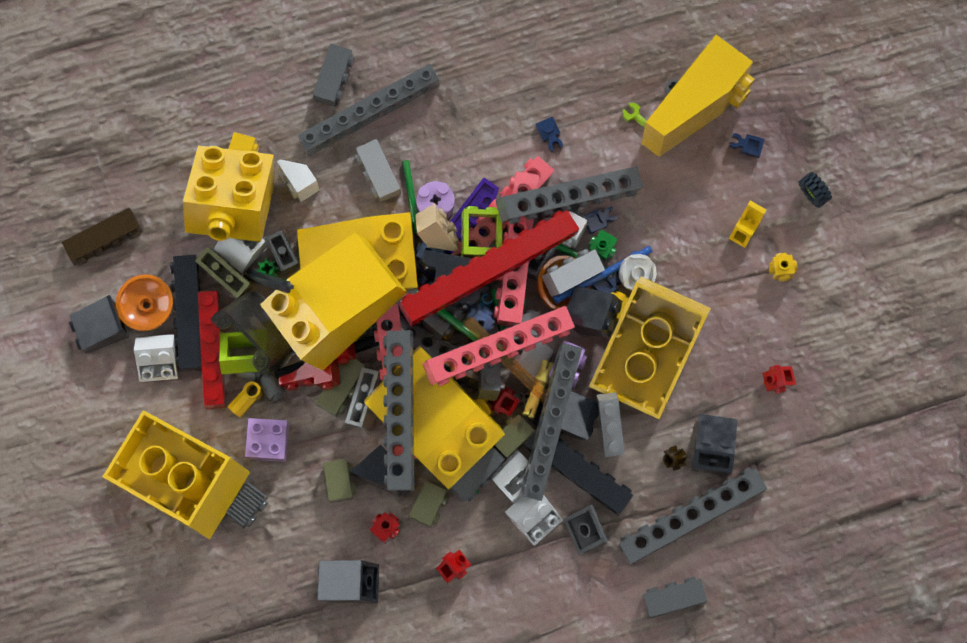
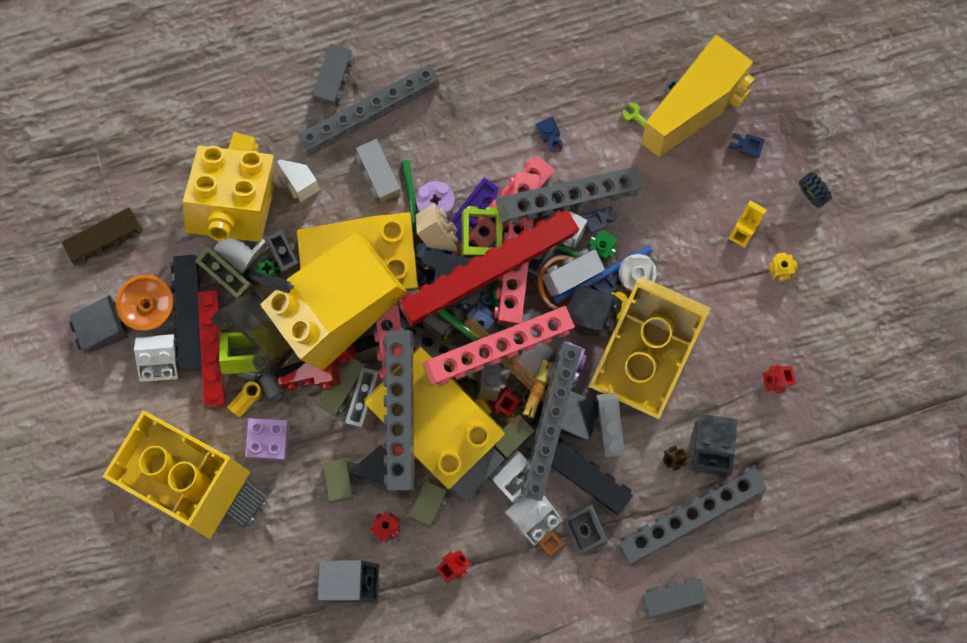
(551, 544): none -> dark orange tile

